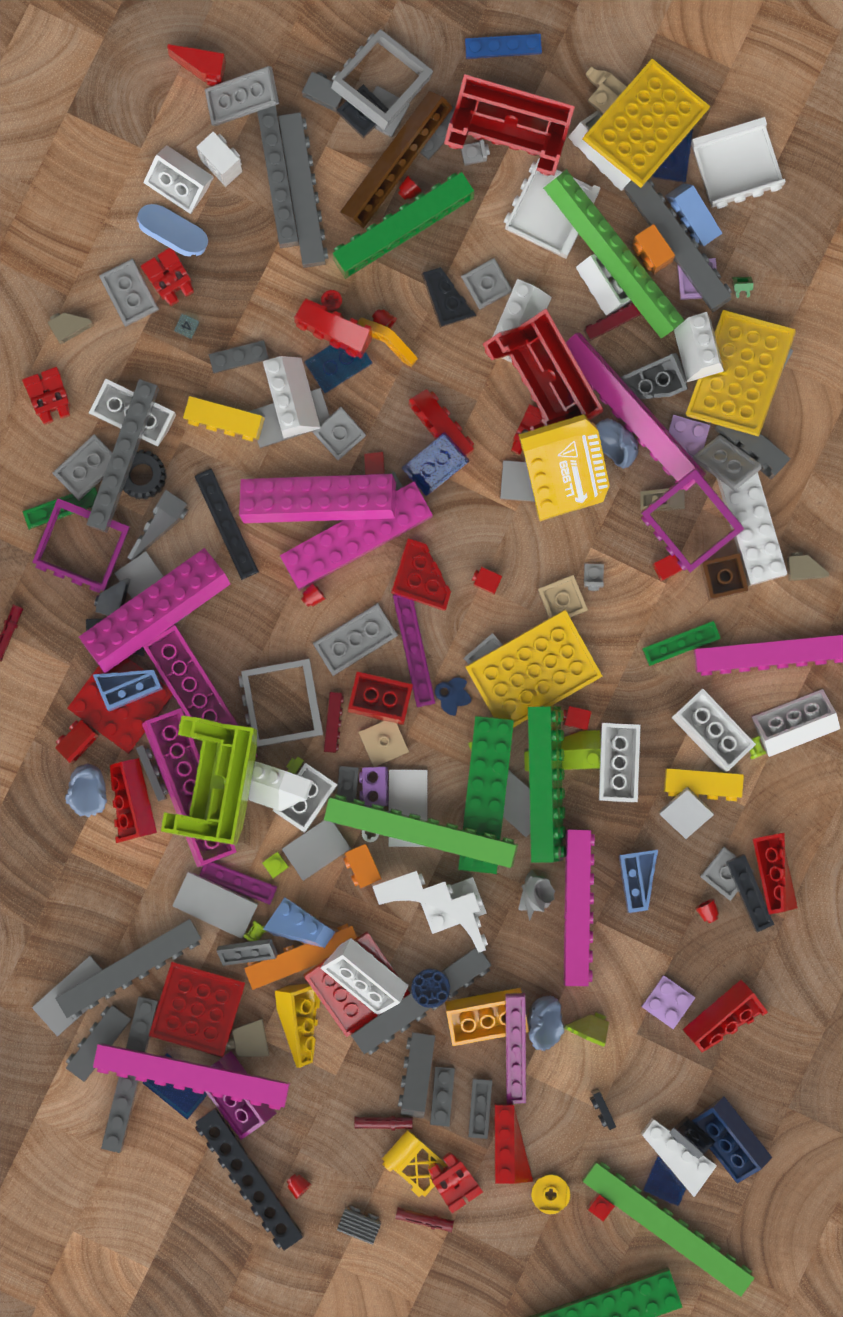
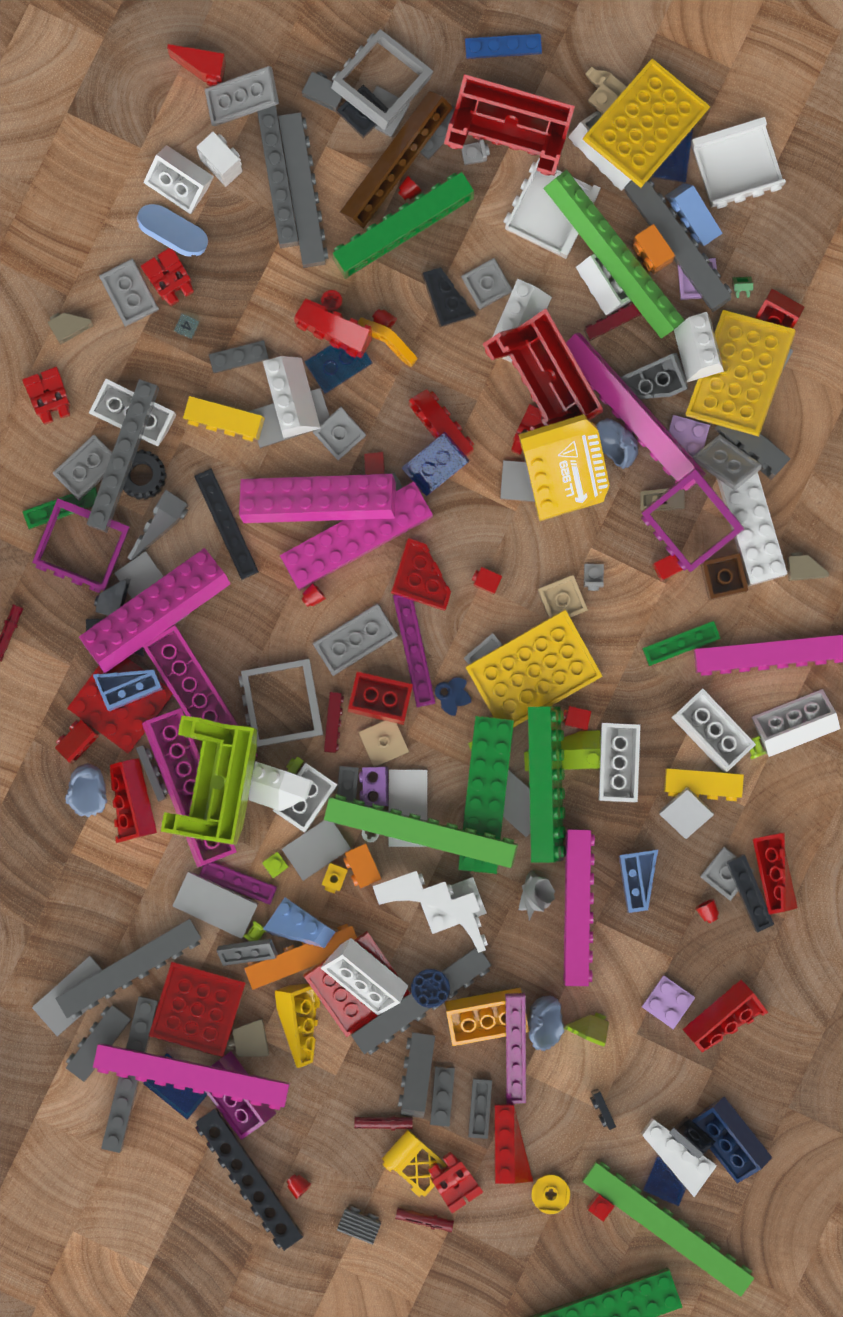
(334, 878): none -> yellow brick
(780, 310): none -> red slope

